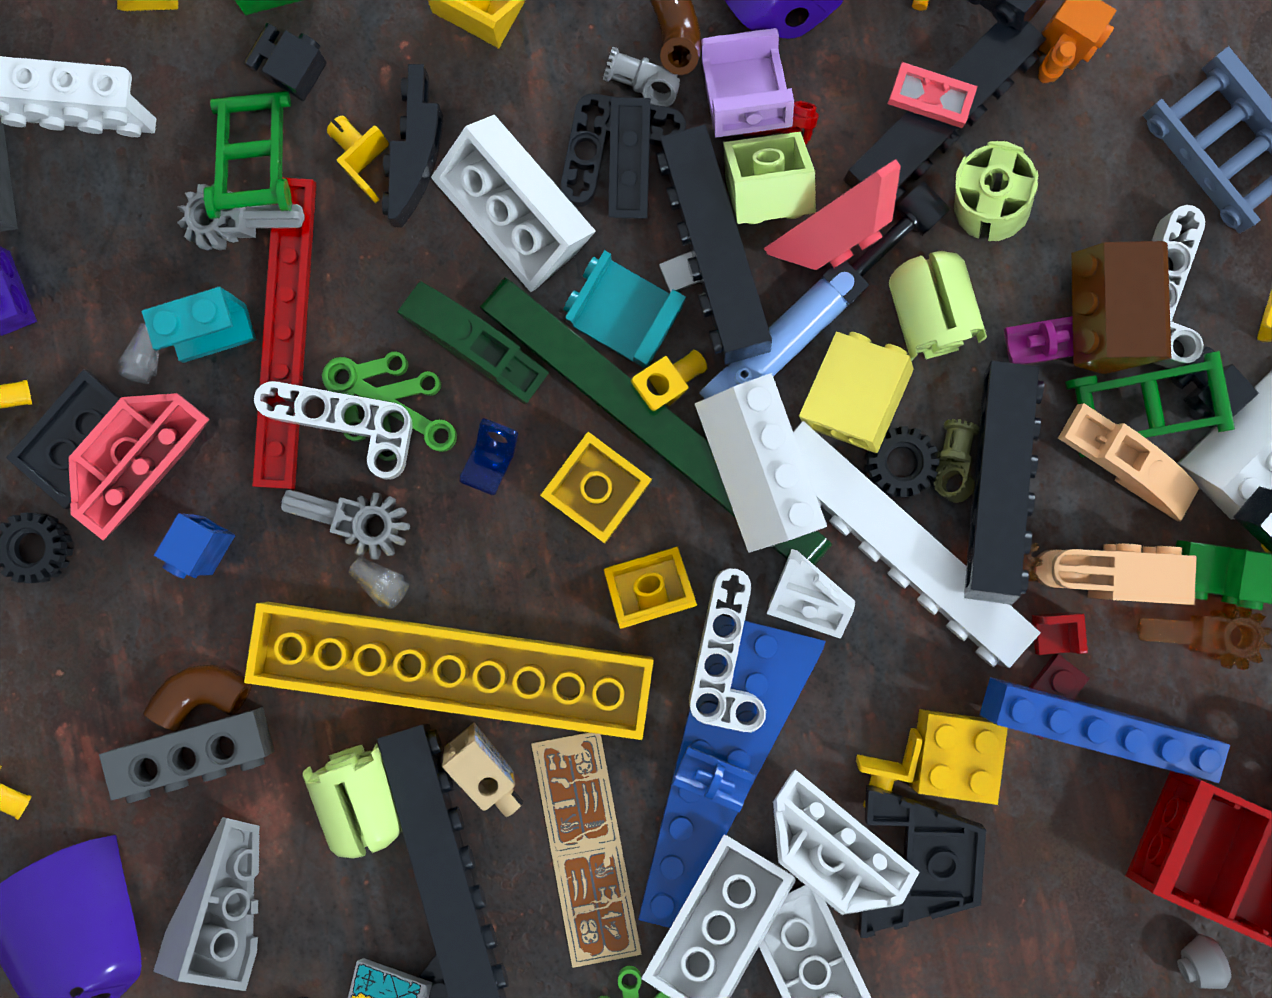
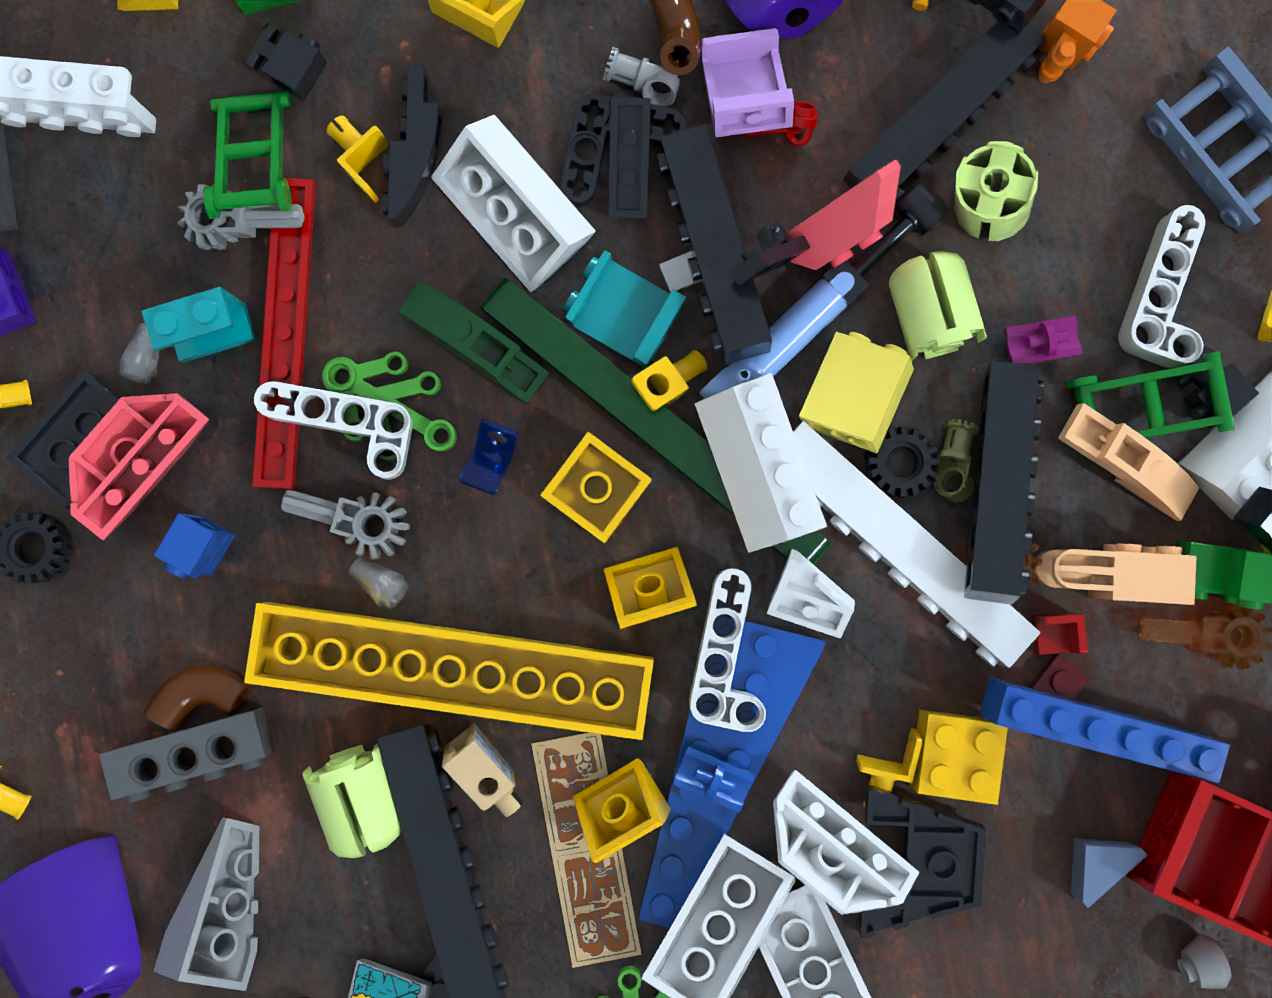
(620, 809): none -> yellow slope
(769, 178): yellowish green brick -> none
(773, 252): none -> black hinge
(932, 95): coral piece -> none
(1100, 866): none -> sand blue slope
(1120, 305): reddish brown slope -> none

